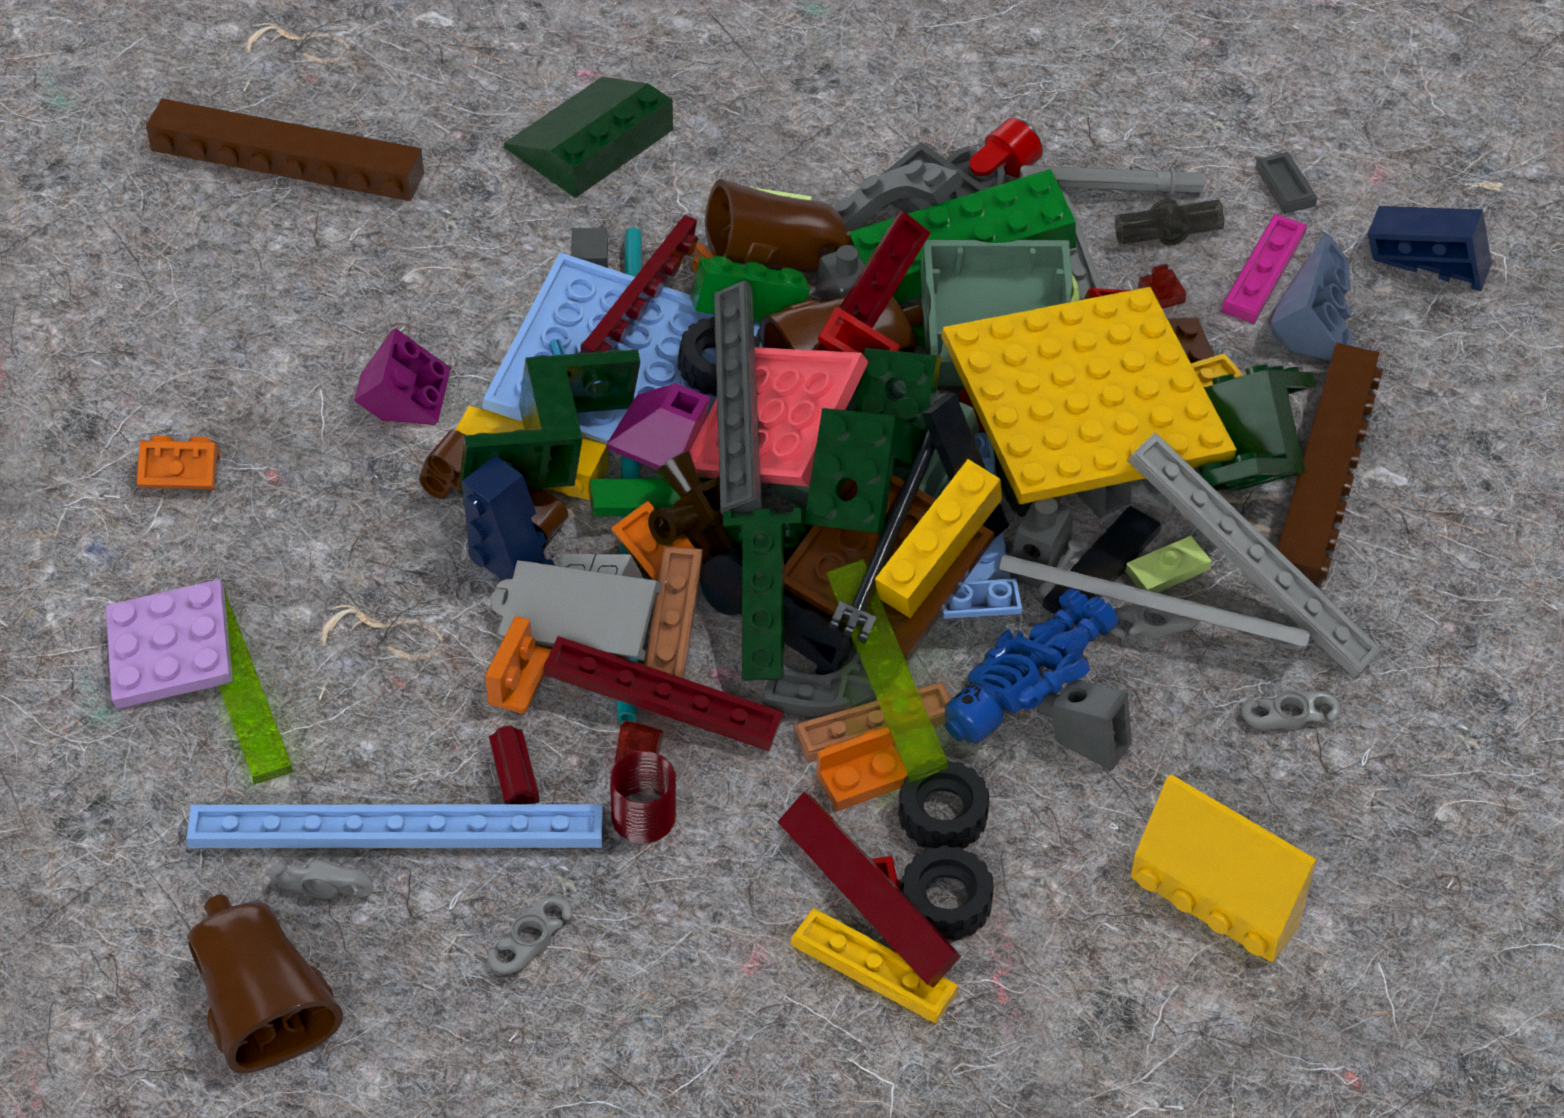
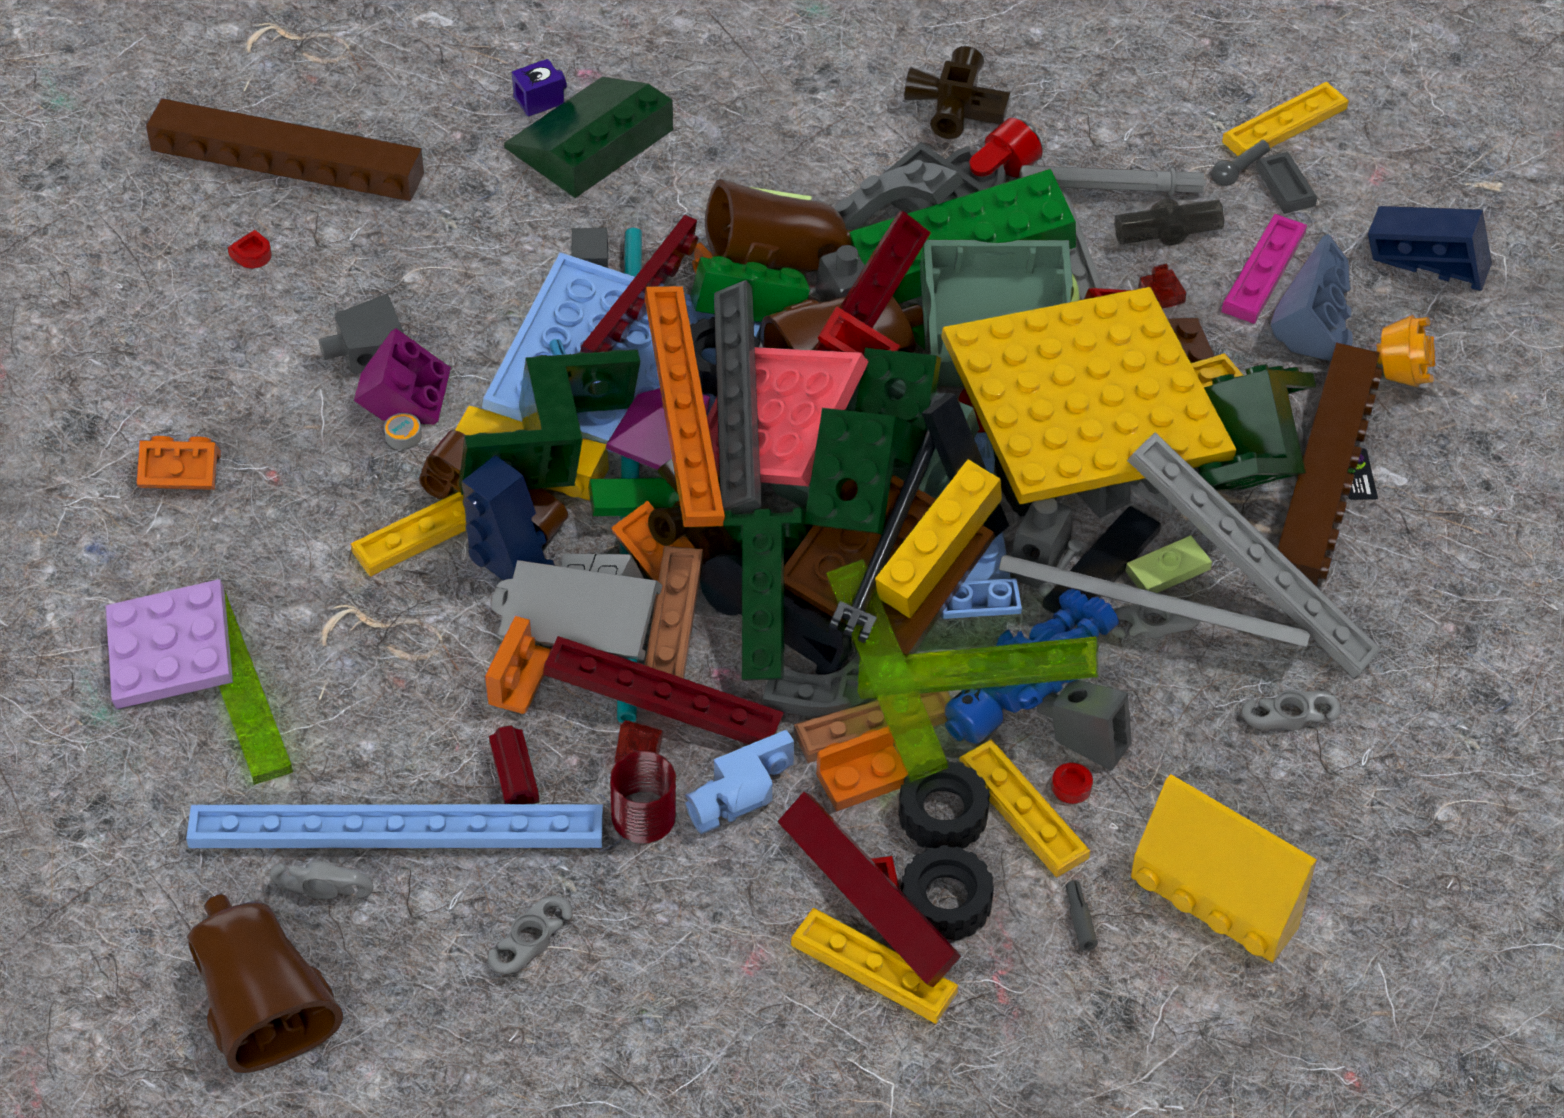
(251, 250): none -> red tile
(361, 332): none -> dark grey torso
(402, 431): none -> light grey tile
(411, 535): none -> yellow tile
(538, 87): none -> dark purple brick
(684, 407): none -> orange plate
(740, 782): none -> light blue plate
(957, 94): none -> dark brown brick
(998, 666): none -> clear neon green tile
(1026, 810): none -> yellow tile
(1072, 783): none -> red tile
(1081, 916): none -> dark grey piece
(1227, 172): none -> dark grey bar
(1287, 119): none -> yellow tile
(1363, 483): none -> black sticker
(1407, 351): none -> light orange cone

